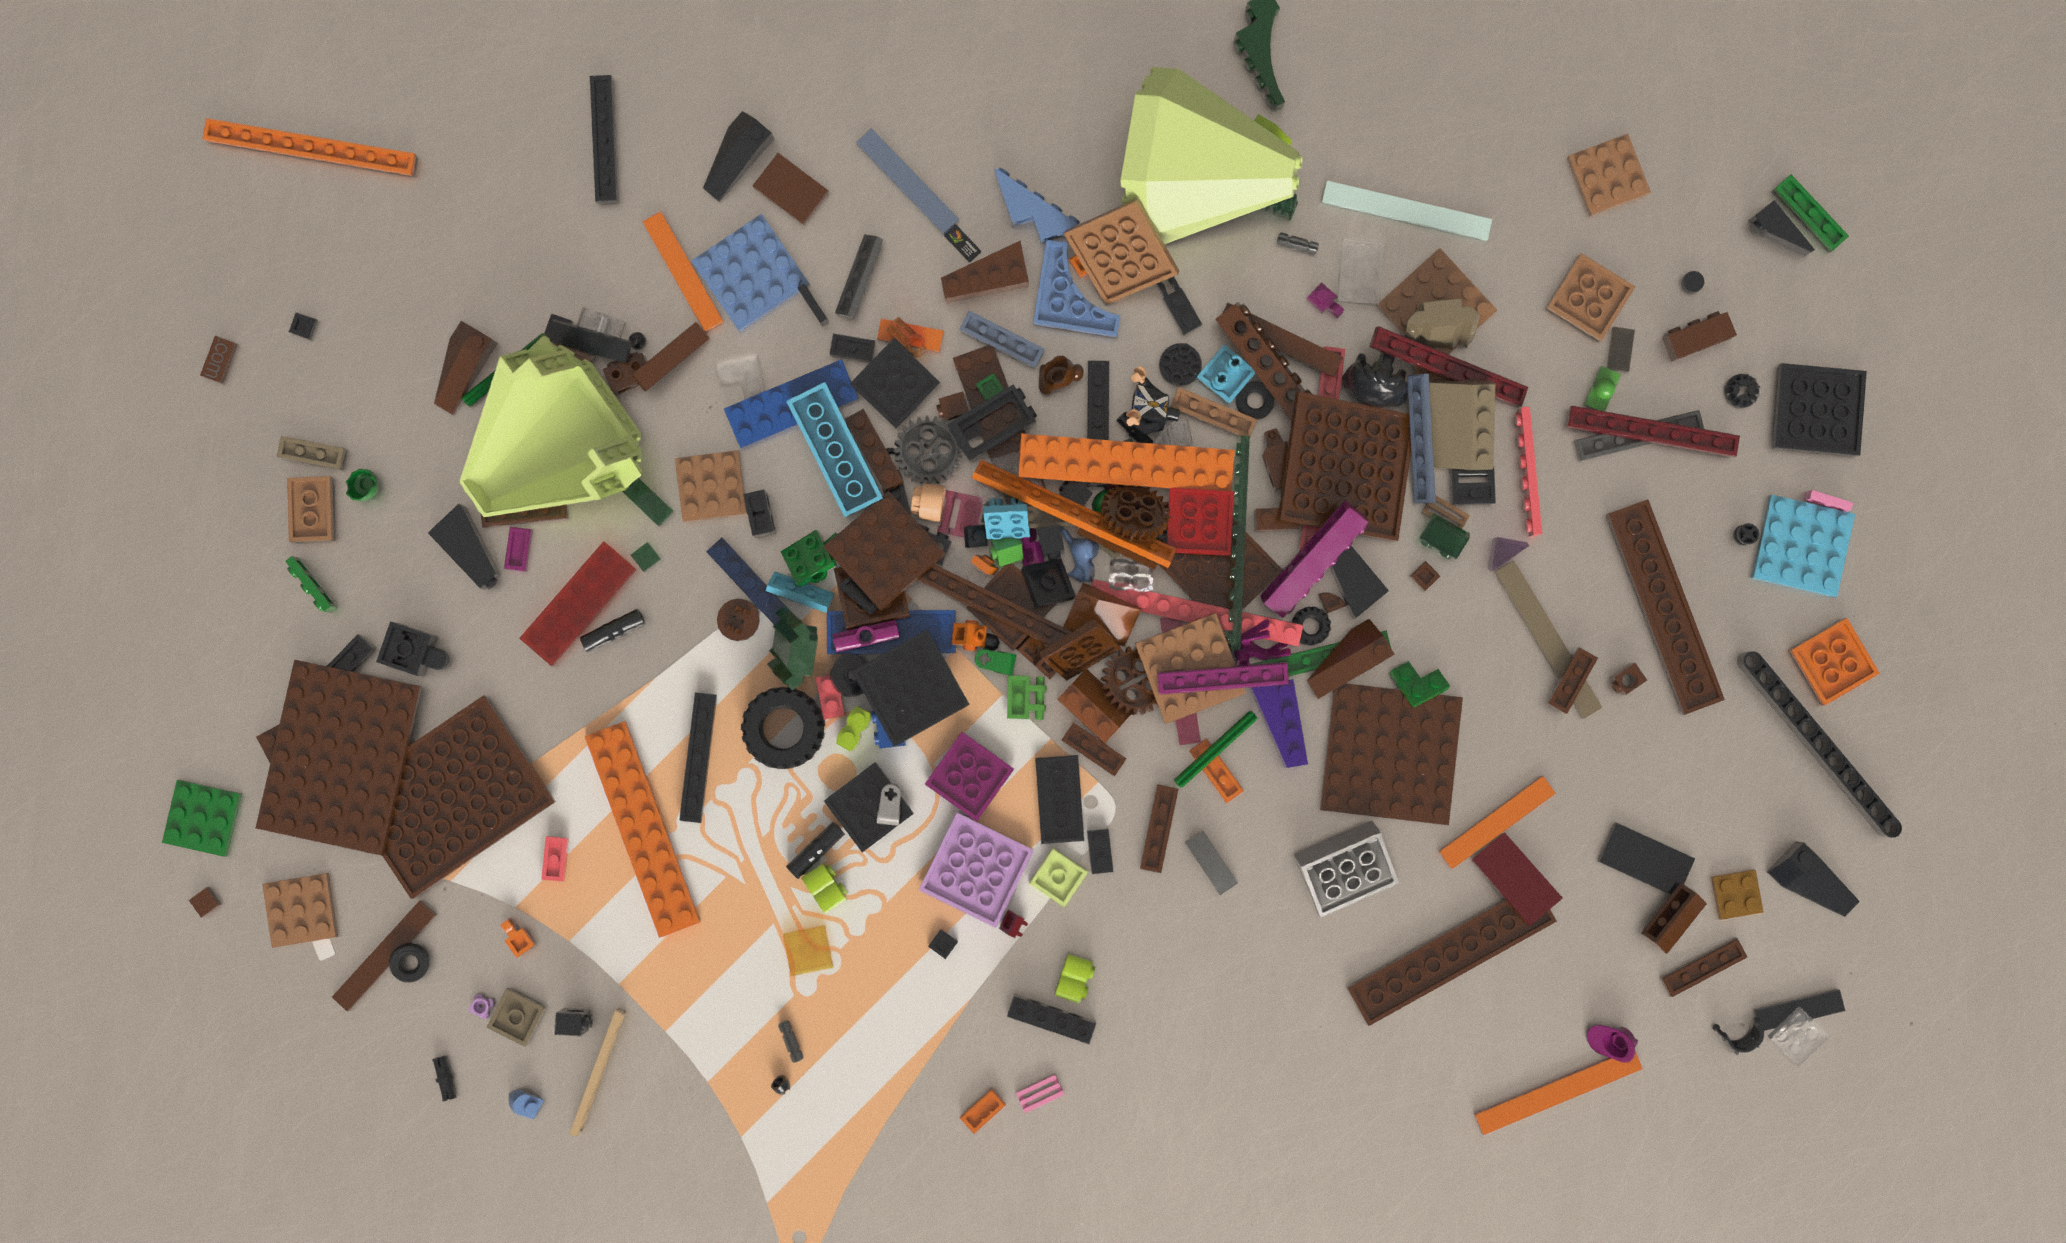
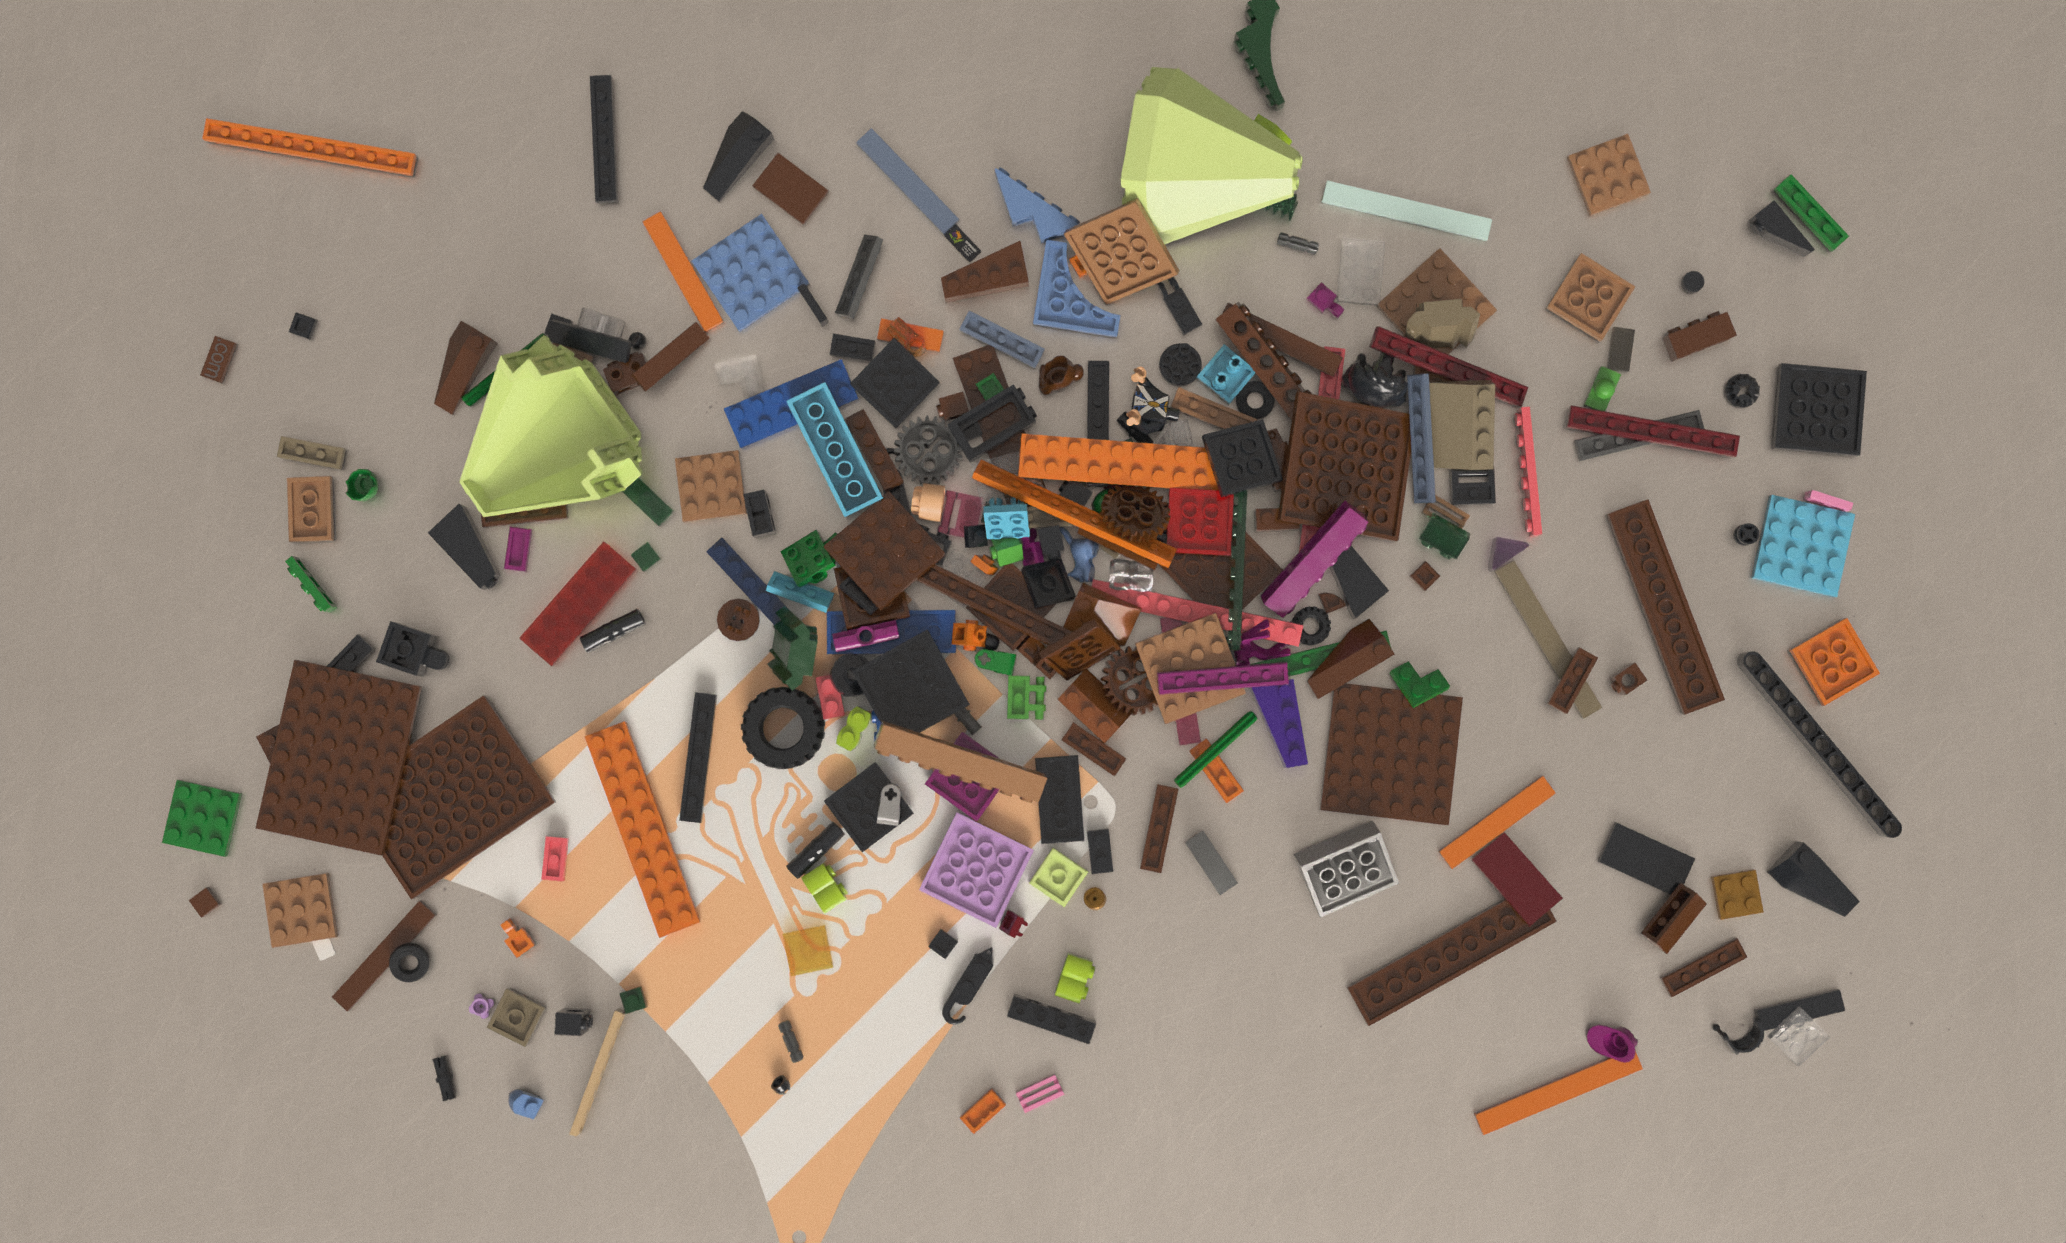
(633, 1000): none -> dark green plate
(959, 761): none -> medium nougat brick
(968, 720): none -> dark grey axle
(968, 984): none -> black plate
(1094, 898): none -> pearl gold tile
(1242, 458): none -> black plate

